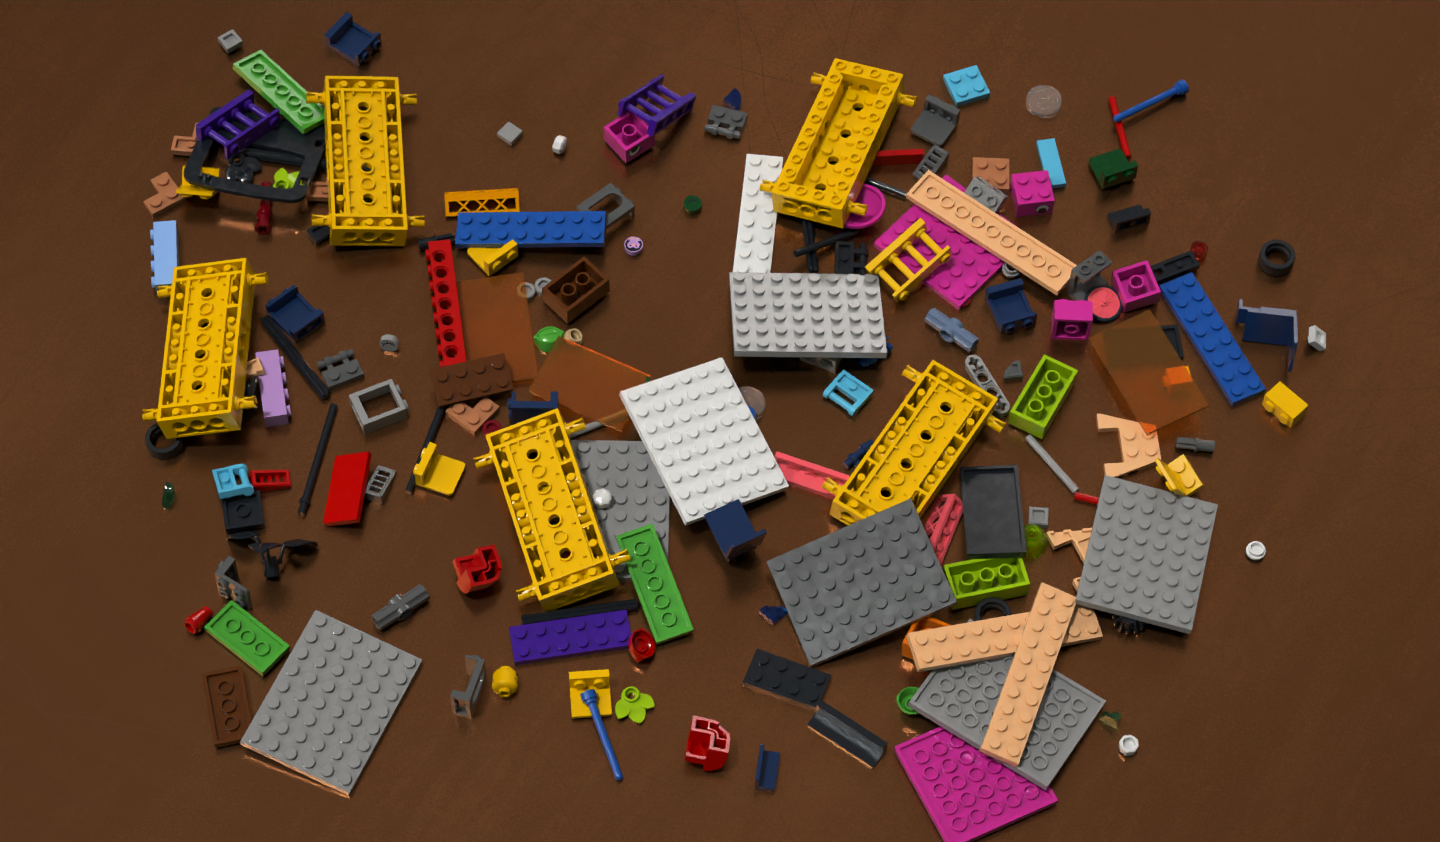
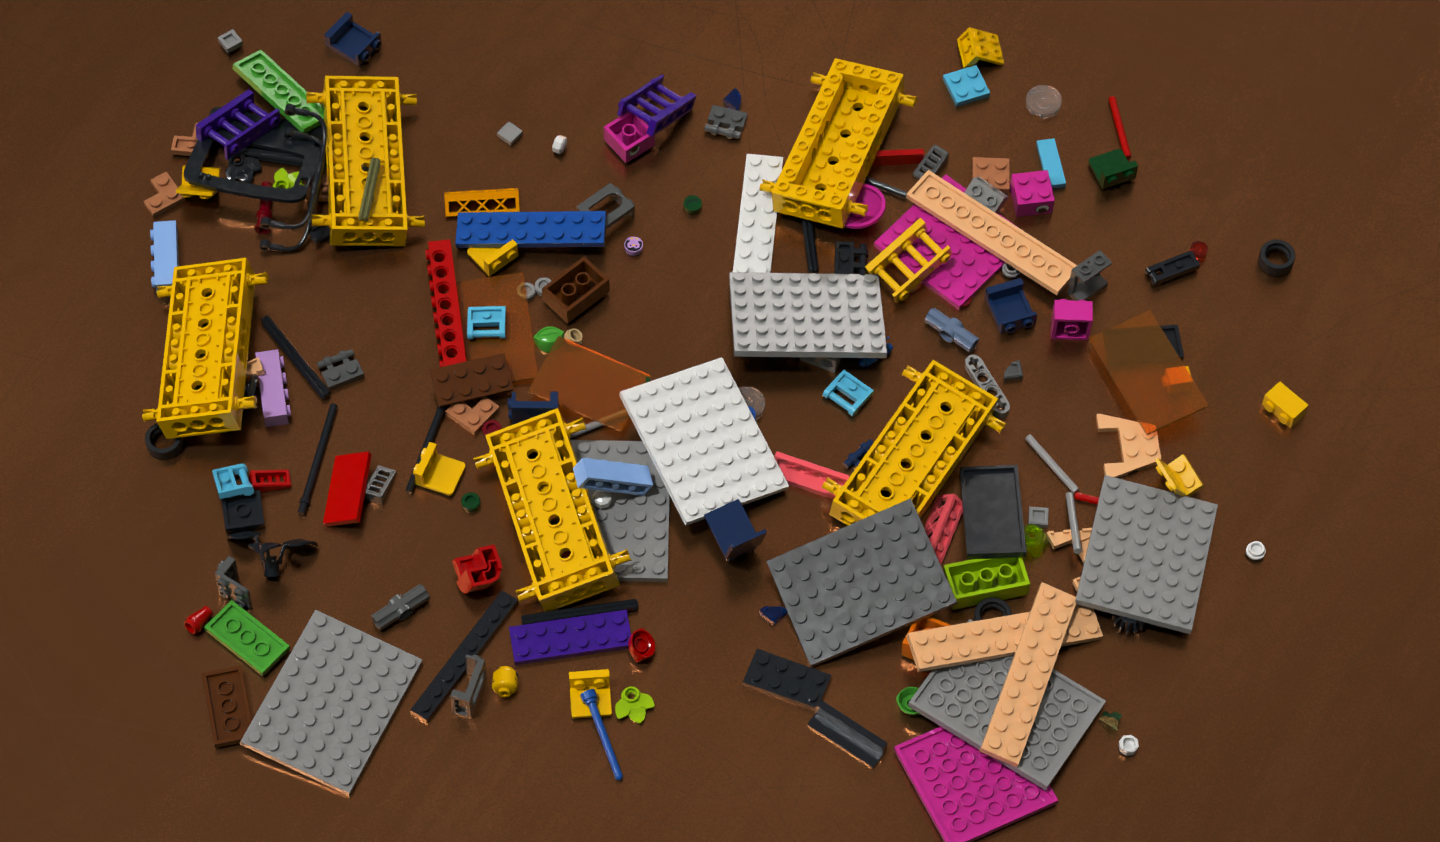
(168, 495): clear green tile -> none
(290, 133): none -> black bar
(294, 314): dark blue panel -> none
(369, 189): none -> olive axle
(385, 419): light grey window -> none
(389, 342): light grey tile -> none
(423, 242): black axle -> none
(456, 665): none -> black plate
(470, 502): none -> dark green tile
(484, 317): none -> medium azure plate
(612, 476): none -> light blue brick
(655, 584): bright green plate -> none
(707, 743): red brick -> none
(767, 770): dark blue panel -> none
(825, 242): black bar -> none
(936, 121): dark grey bracket -> none
(979, 45): none -> yellow bracket
(1043, 396): lime brick -> none
(1073, 523): none -> light grey bar
(1105, 303): coral wheel -> none
(1129, 218): black panel -> none
(1136, 286): dark pink brick -> none
(1179, 88): blue piece -> none
(1195, 444): dark grey axle -> none
(1212, 339): blue plate -> none
(1270, 327): dark blue piece -> none
(1317, 338): white plate -> none

